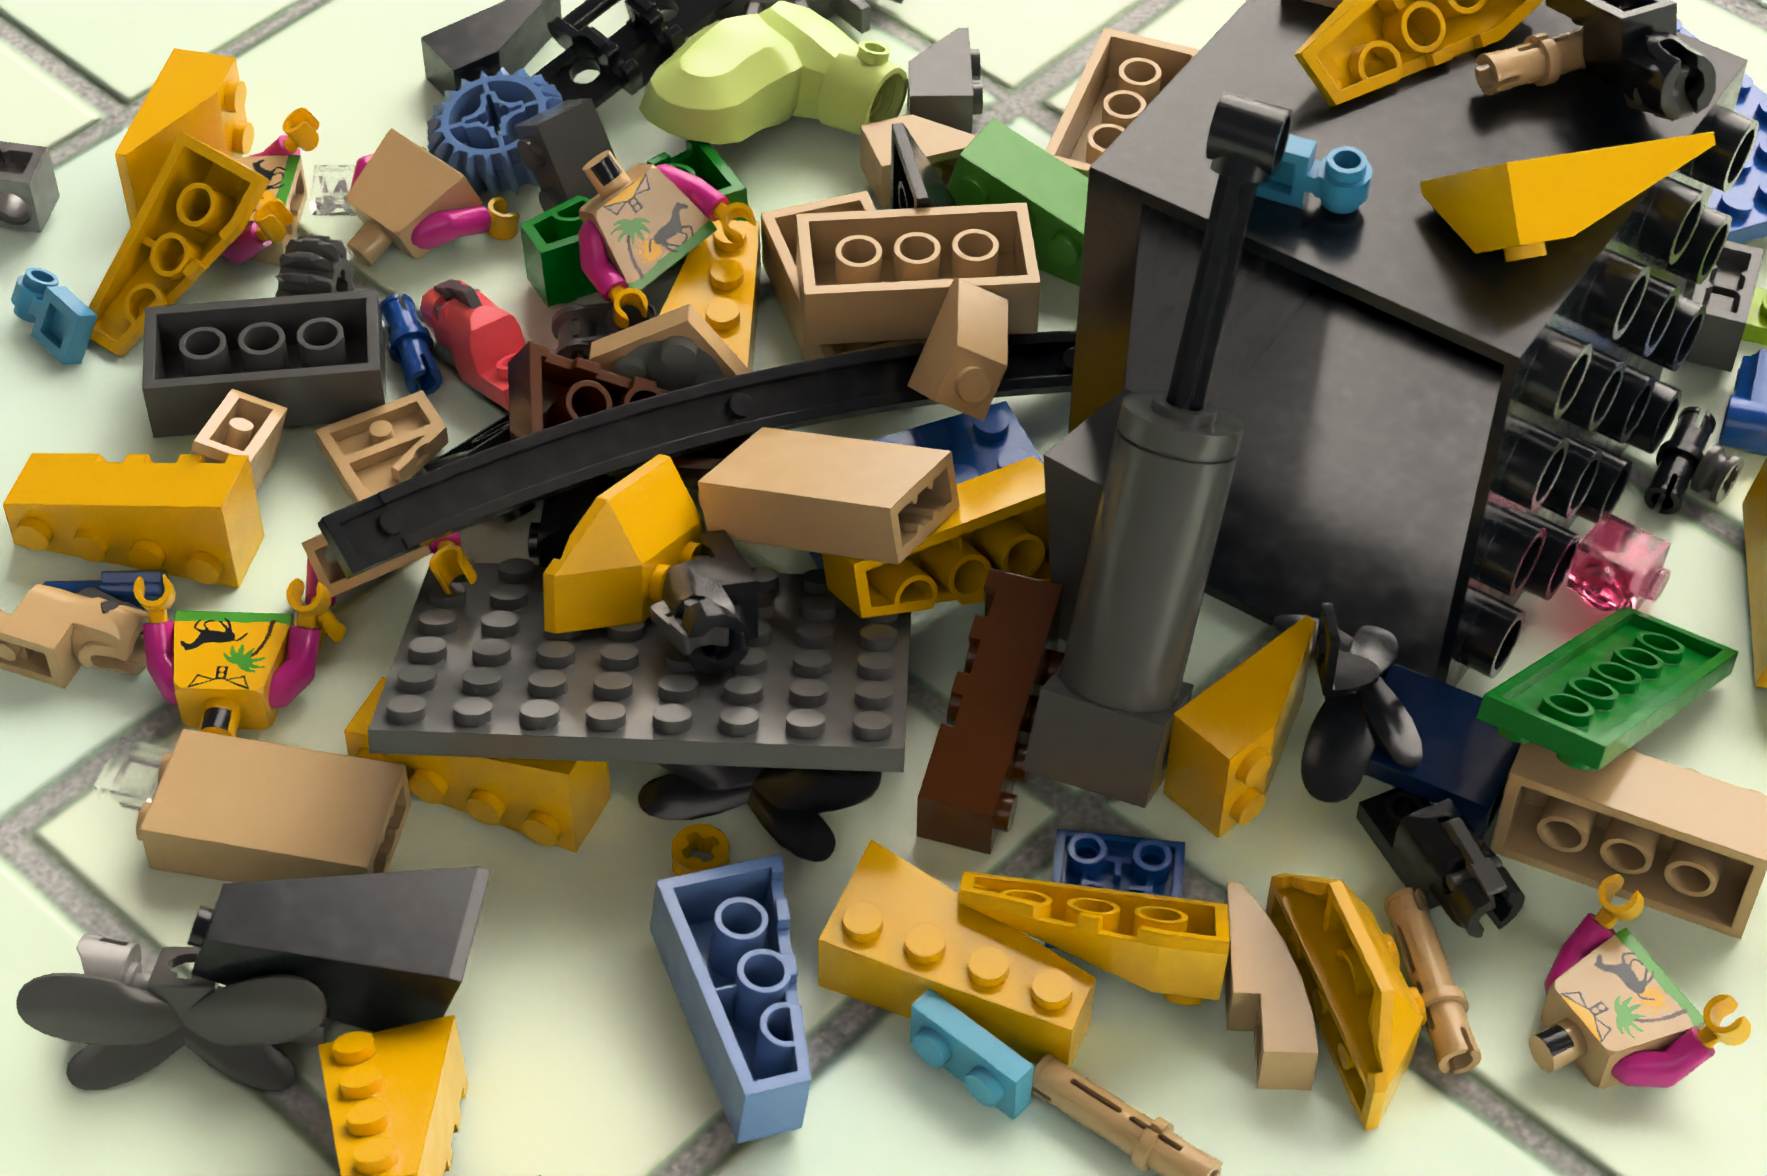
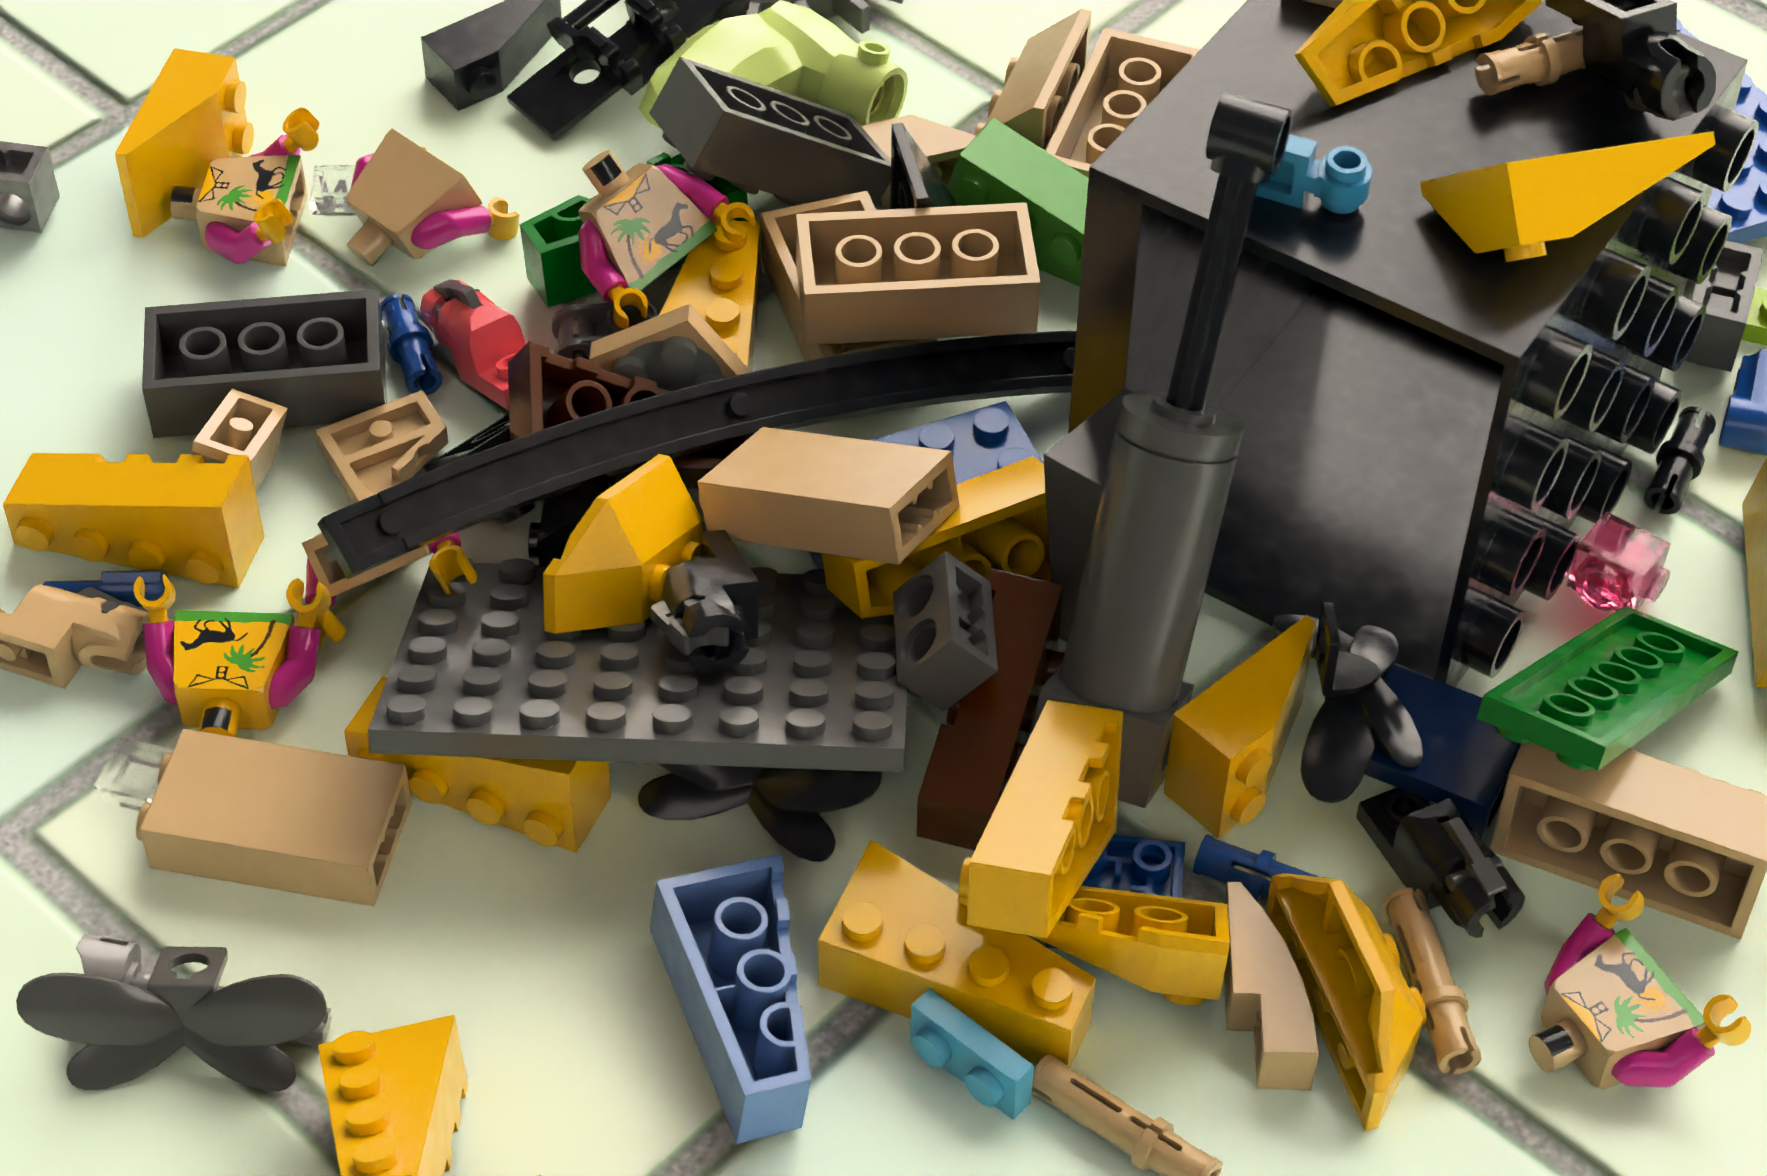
(58, 315): dark azure plate -> none
(180, 230): yellow wedge -> none
(314, 267): dark grey gear -> none
(373, 943): black slope -> none
(468, 126): medium blue gear -> none
(558, 147): dark grey brick -> none
(702, 837): yellow bush -> none
(766, 138): none -> dark grey brick
(943, 82): slope -> none
(944, 632): none -> dark grey brick
(965, 350): tan slope -> none
(1043, 79): none -> tan slope
(1047, 822): none -> yellow wedge
(1219, 858): none -> blue pin
(1717, 473): dark grey bush -> none

